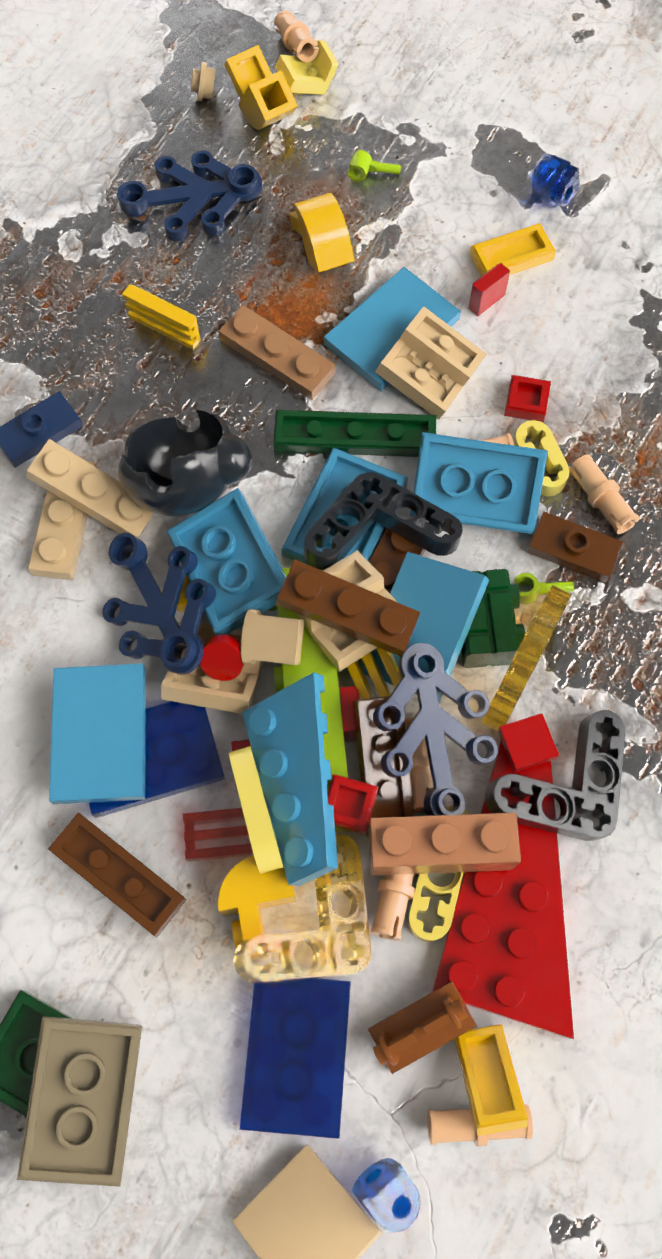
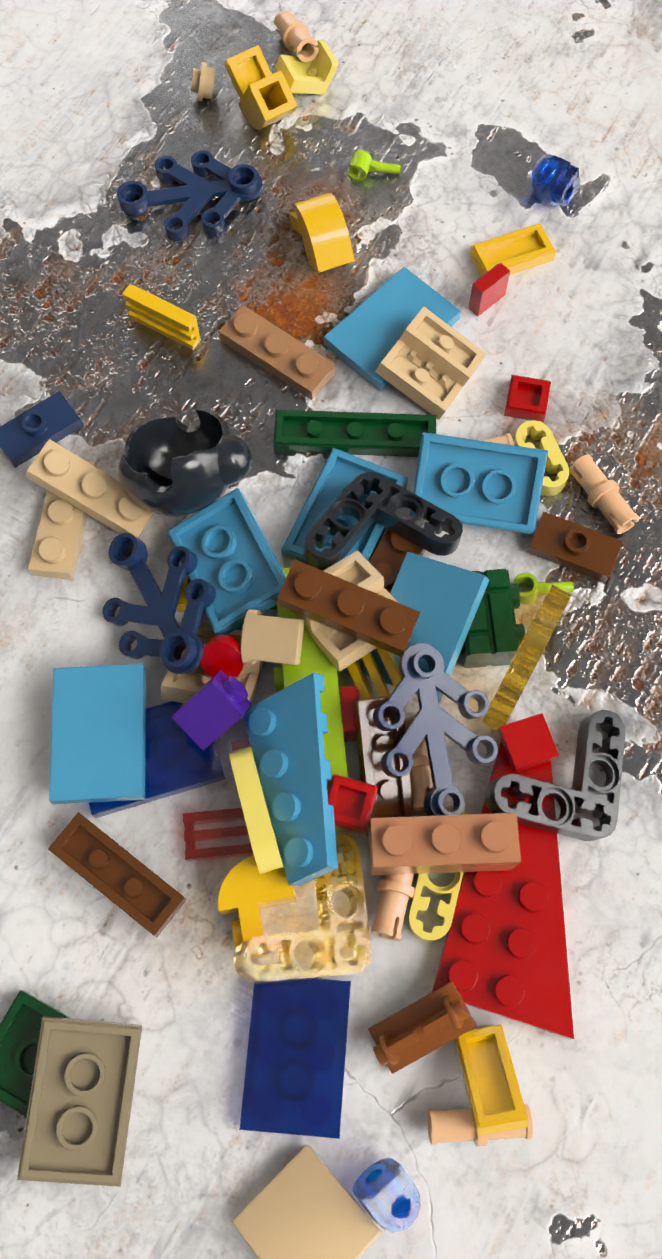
(213, 709): none -> dark purple brick

